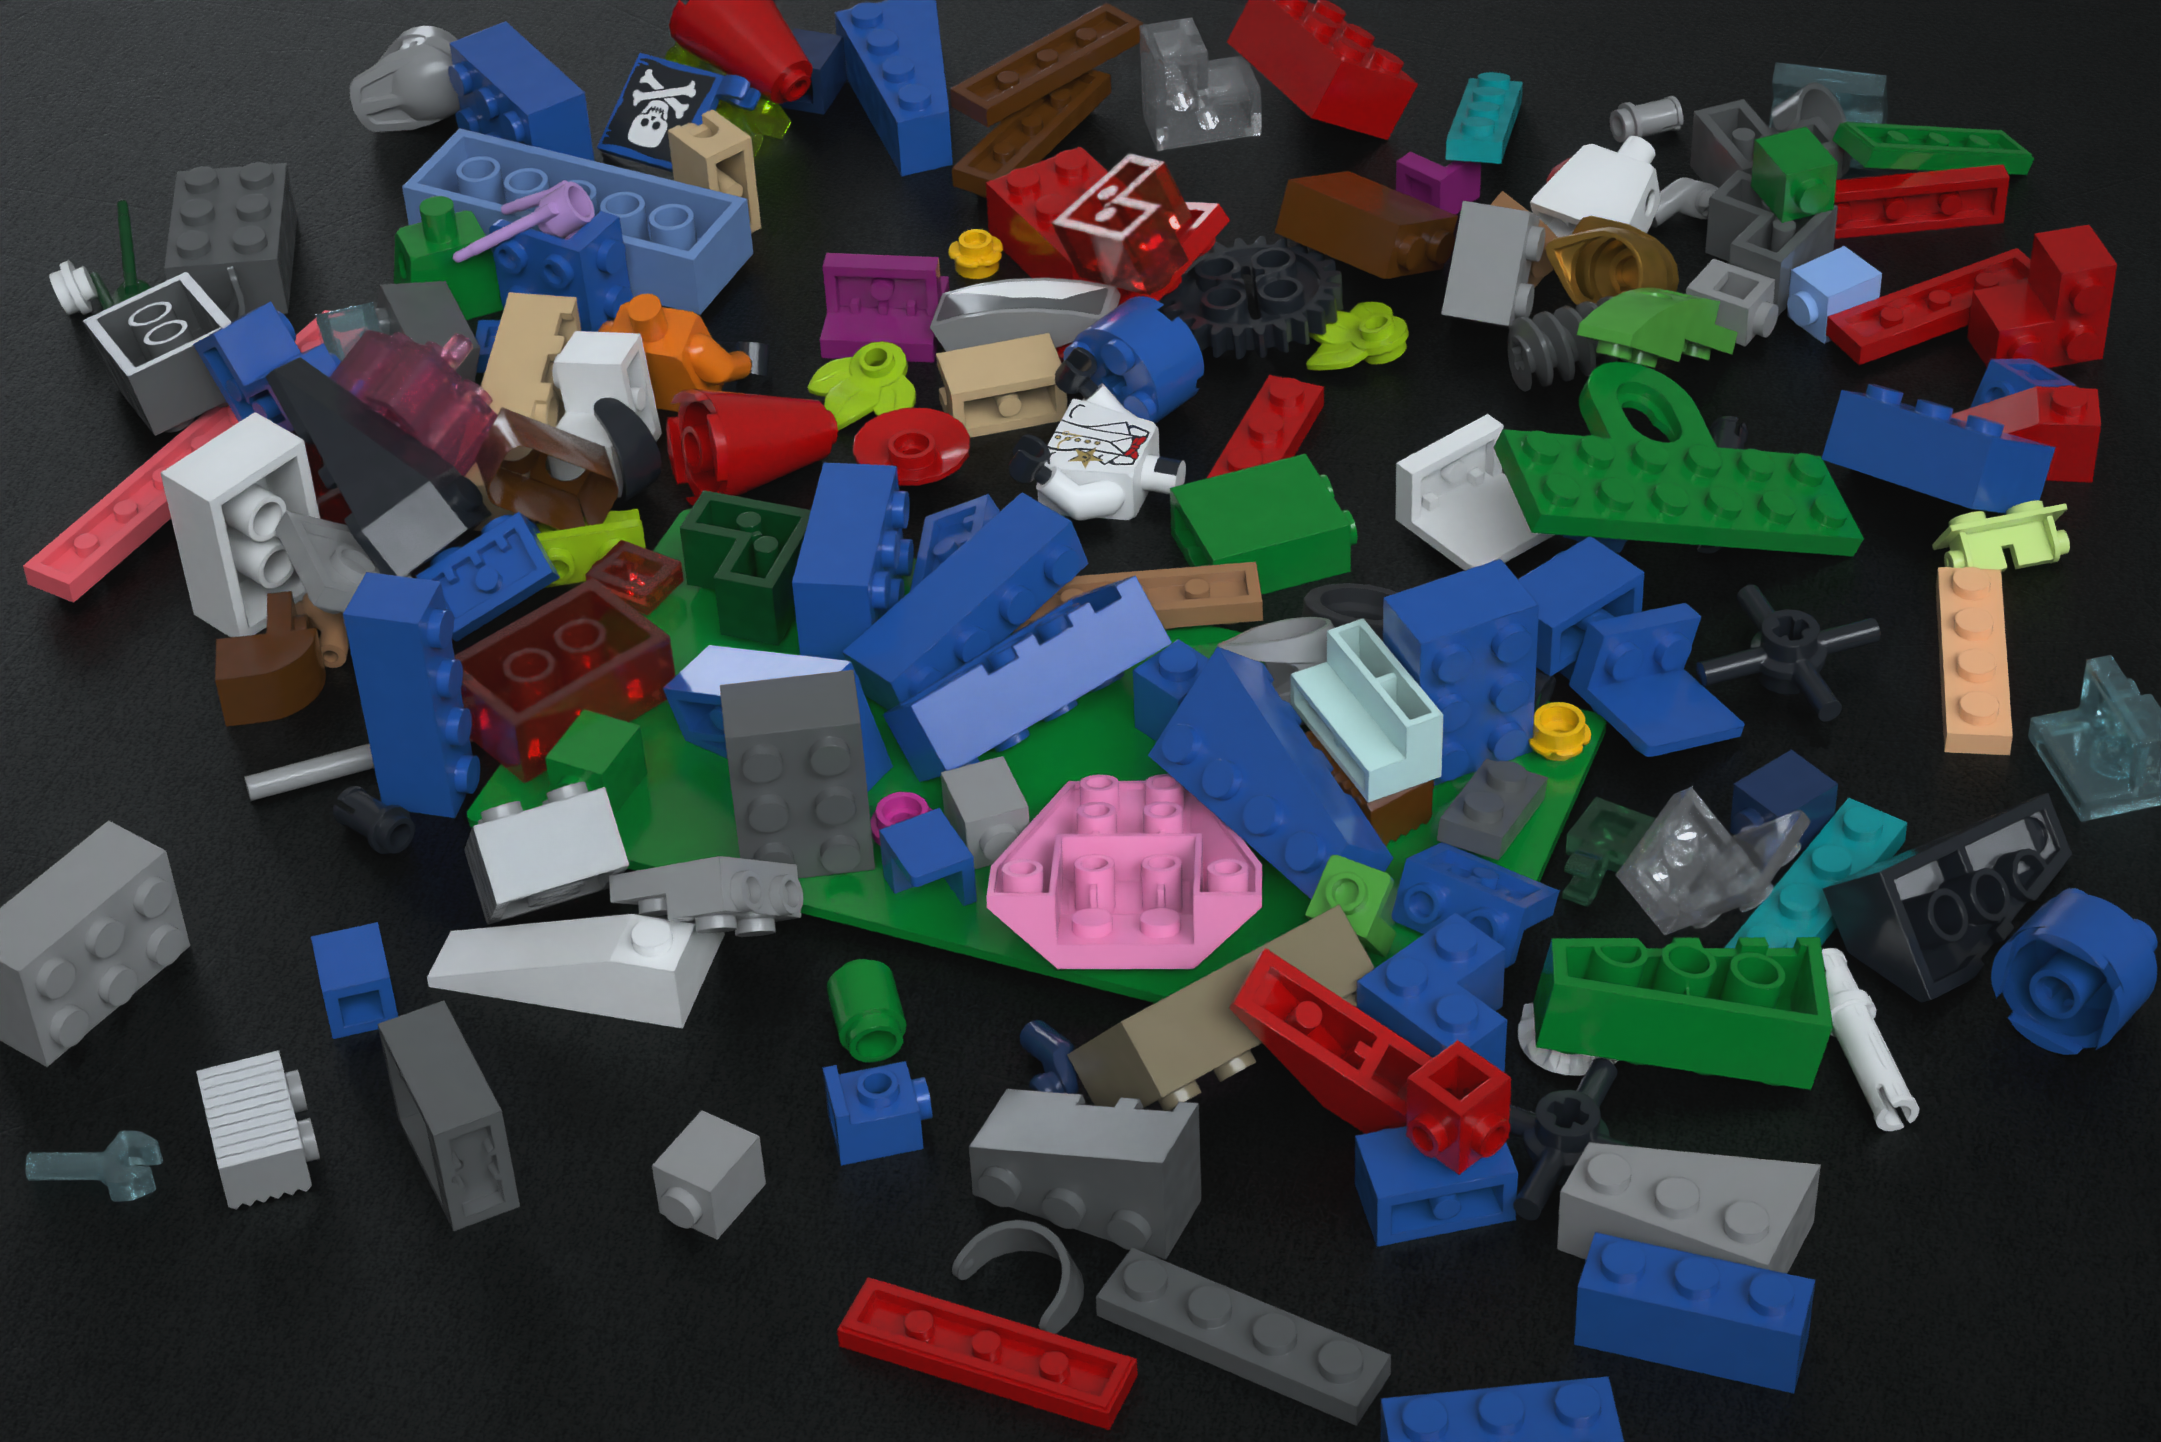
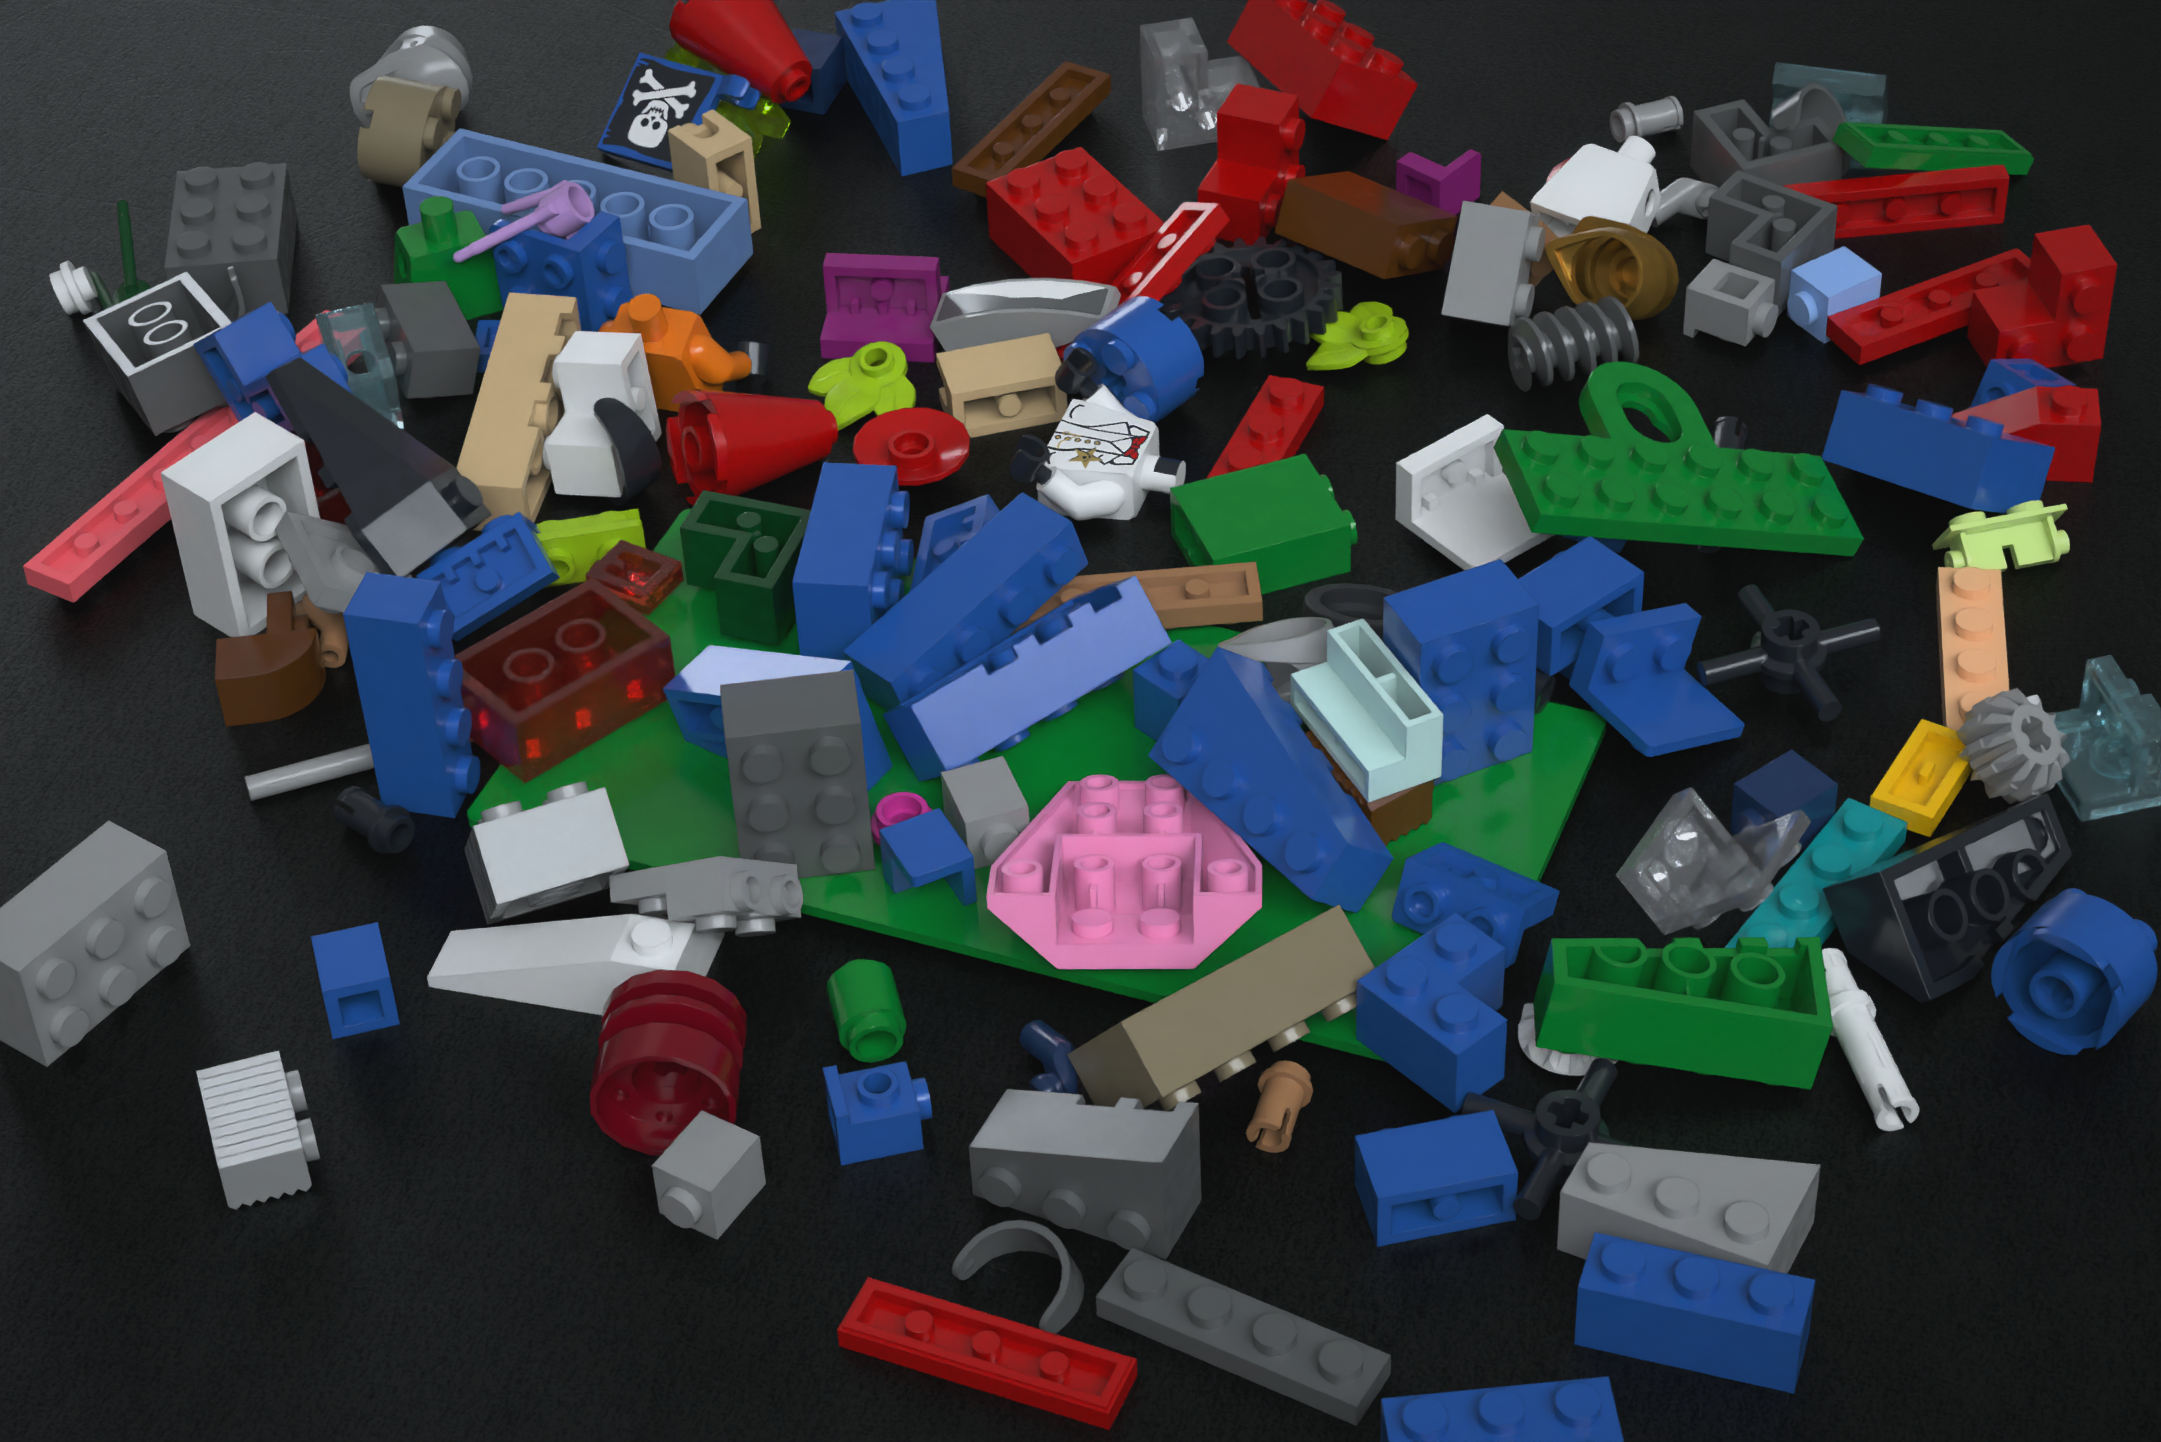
(111, 1167): clear light blue bar -> none
(406, 127): none -> dark tan brick
(421, 392): clear pink brick -> none
(449, 1115): dark grey window -> none
(517, 93): blue brick -> none
(541, 495): reddish brown piece -> none
(600, 753): green brick -> none
(664, 1055): none -> dark red wheel
(976, 254): yellow plate -> none
(1046, 65): reddish brown plate -> none
(1127, 227): clear red brick -> none
(1256, 157): none -> red brick
(1283, 1092): none -> medium nougat pin
(1329, 1044): red slope -> none
(1362, 897): bright green bracket -> none
(1458, 1108): red brick -> none
(1484, 119): teal plate -> none
(1492, 808): dark grey plate -> none
(1559, 731): yellow plate -> none
(1600, 842): clear green plate -> none
(1655, 325): bright green slope -> none
(1794, 174): green brick -> none
(1923, 778): none -> yellow plate
(2013, 746): none -> light grey gear

